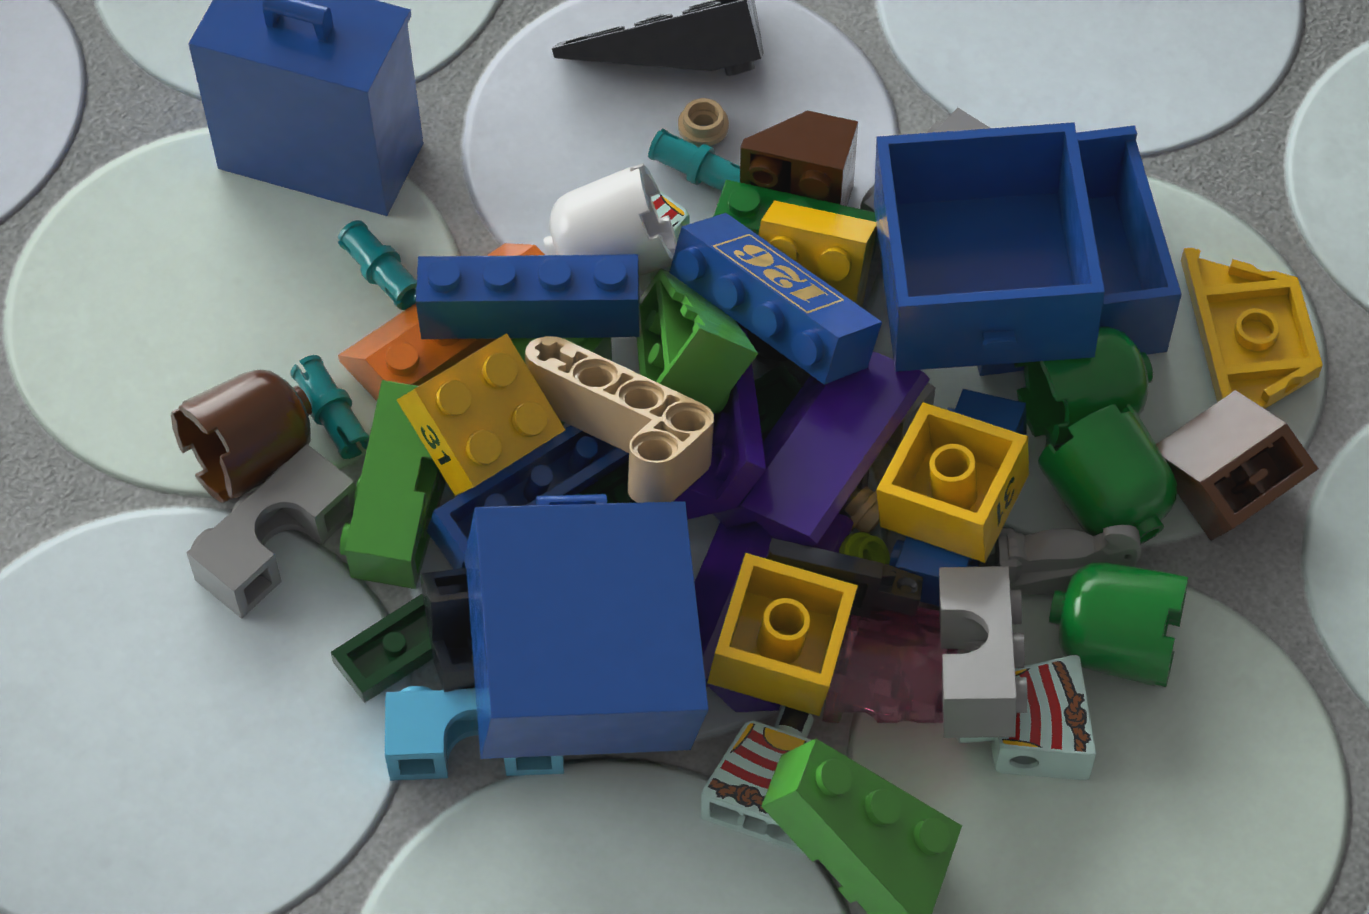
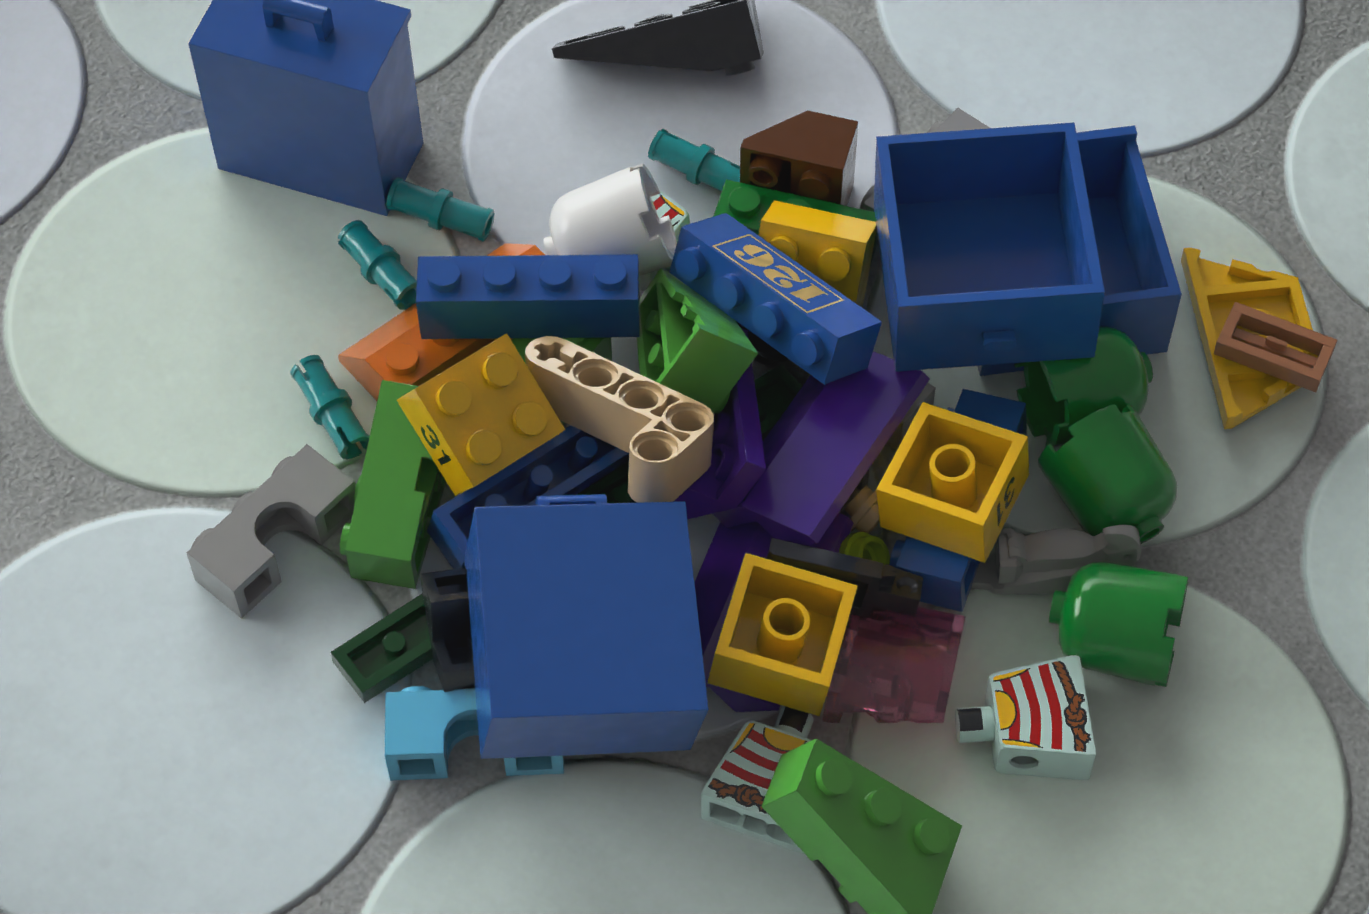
(243, 431): reddish brown cylinder -> none
(440, 209): none -> teal pin
(703, 112): tan plate -> none
(980, 685): light grey arch -> none
(1234, 462): reddish brown slope -> none
(1271, 353): none -> nougat tile

